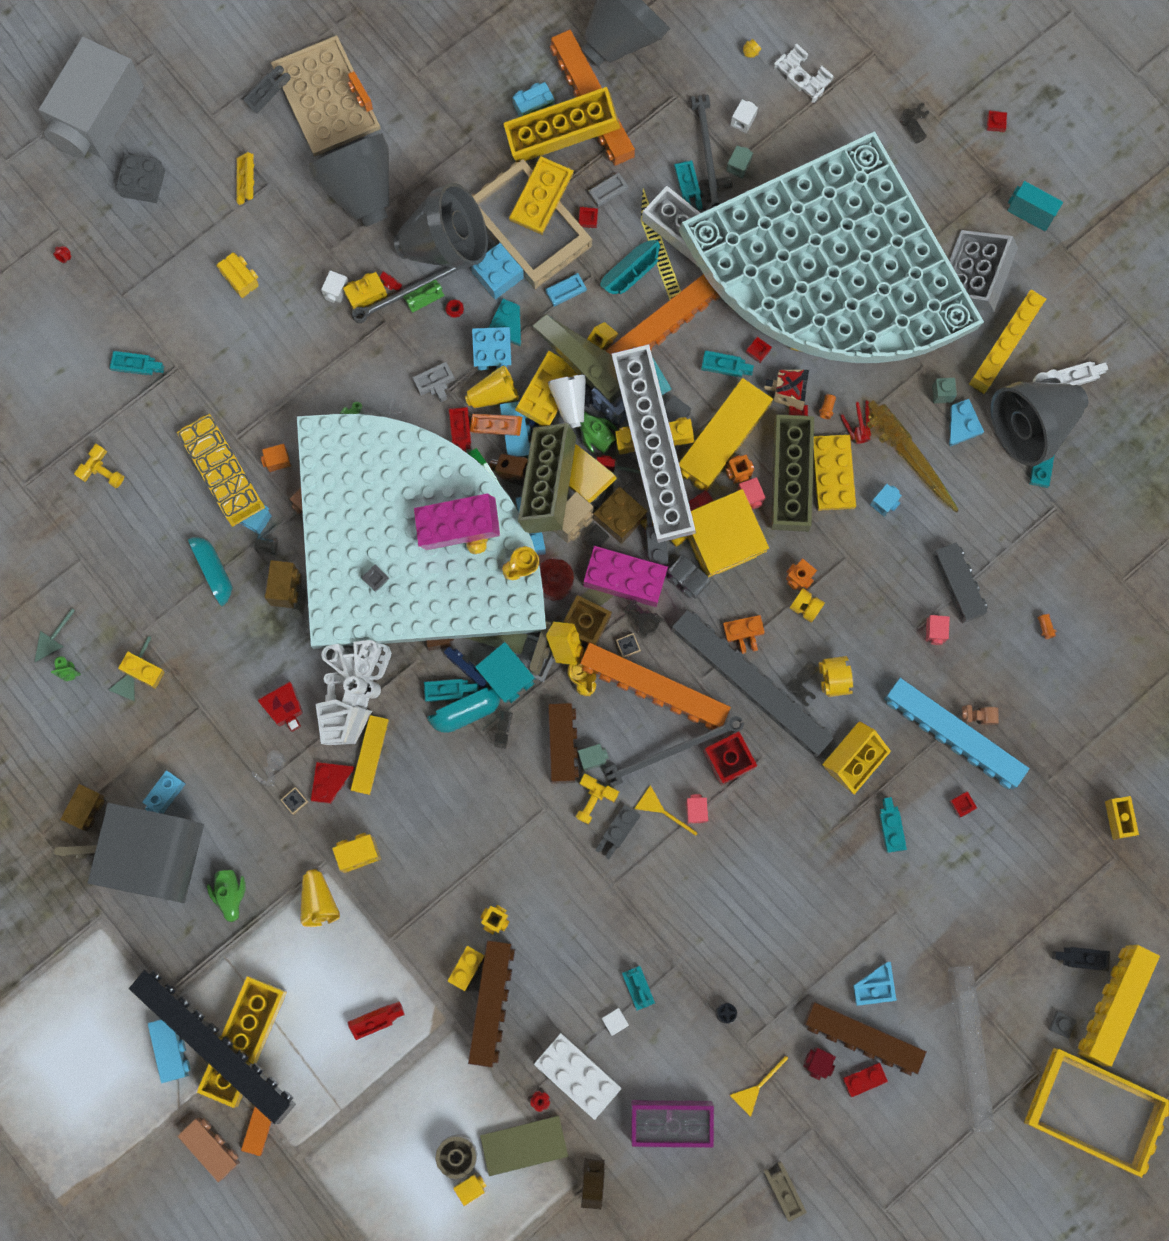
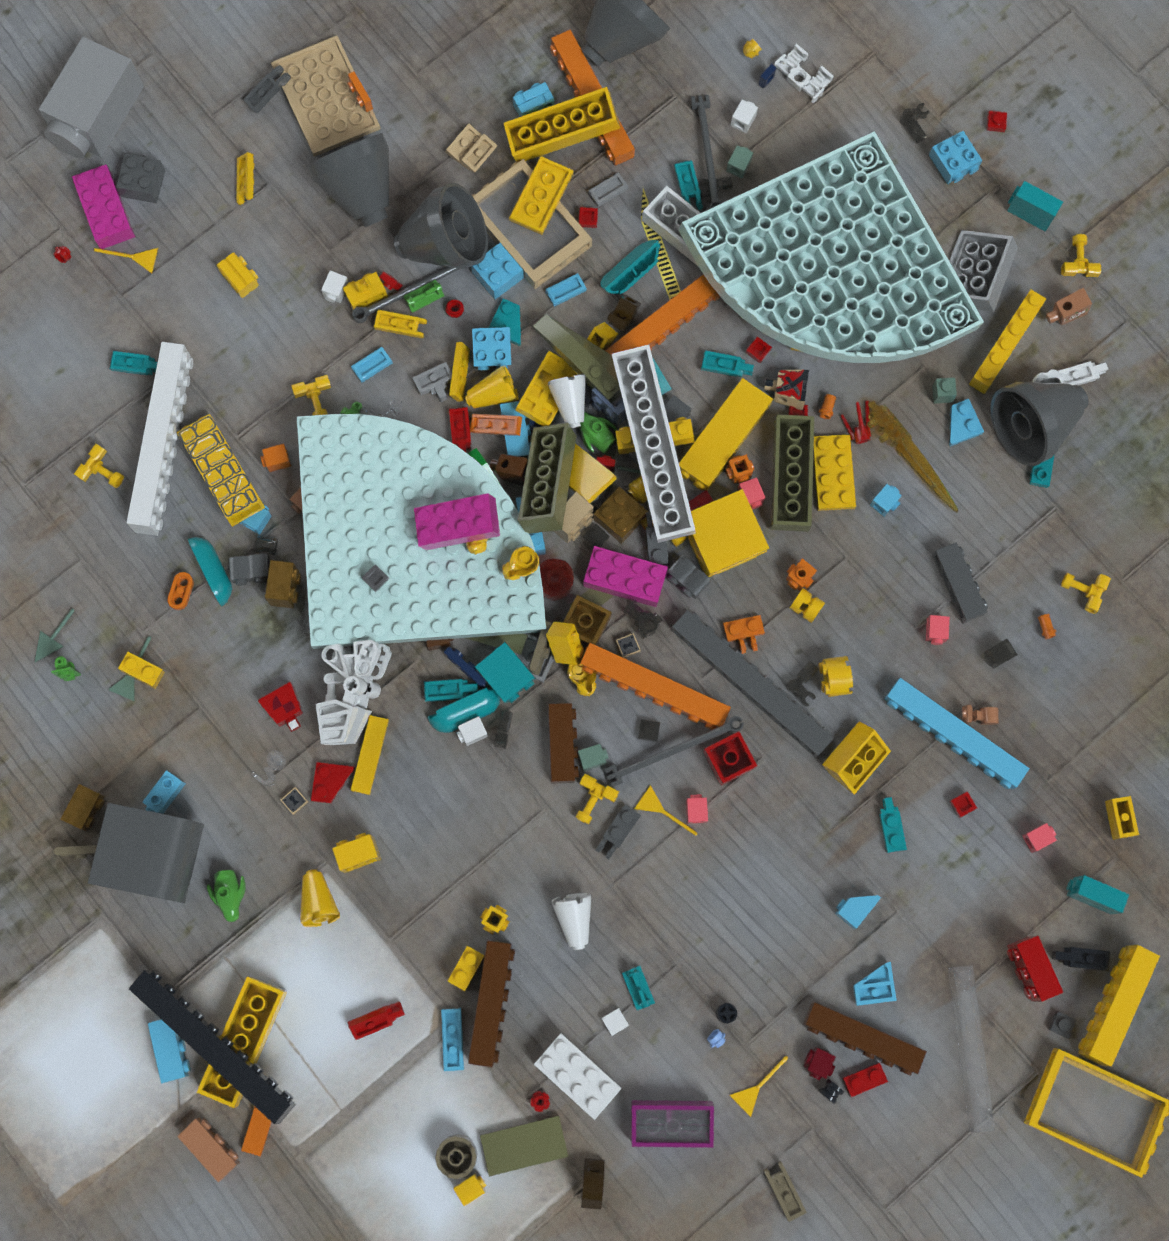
(103, 206): none -> dark pink brick
(145, 259): none -> yellow piece
(160, 439): none -> white brick
(179, 591): none -> orange plate
(249, 568): none -> dark grey brick
(312, 391): none -> yellow bar
(371, 364): none -> medium azure tile
(398, 323): none -> yellow hinge
(452, 1039): none -> medium azure tile
(459, 372): none -> yellow tile
(471, 148): none -> tan slope
(472, 731): none -> white brick
(574, 918): none -> white cone
(624, 313): none -> dark brown brick
(637, 490): none -> yellow head
(649, 730): none -> clear smoke plate
(716, 1038): none -> light blue plate
(767, 76): none -> dark blue tile
(831, 1091): none -> black wheel
(856, 909): none -> medium azure slope
(955, 157): none -> medium azure brick
(999, 654): none -> clear smoke brick
(1034, 969): none -> red brick
(1039, 837): none -> coral brick
(1070, 307): none -> nougat torso
(1080, 264): none -> yellow bar
(1092, 592): none -> yellow bar
(1097, 894): none -> teal brick

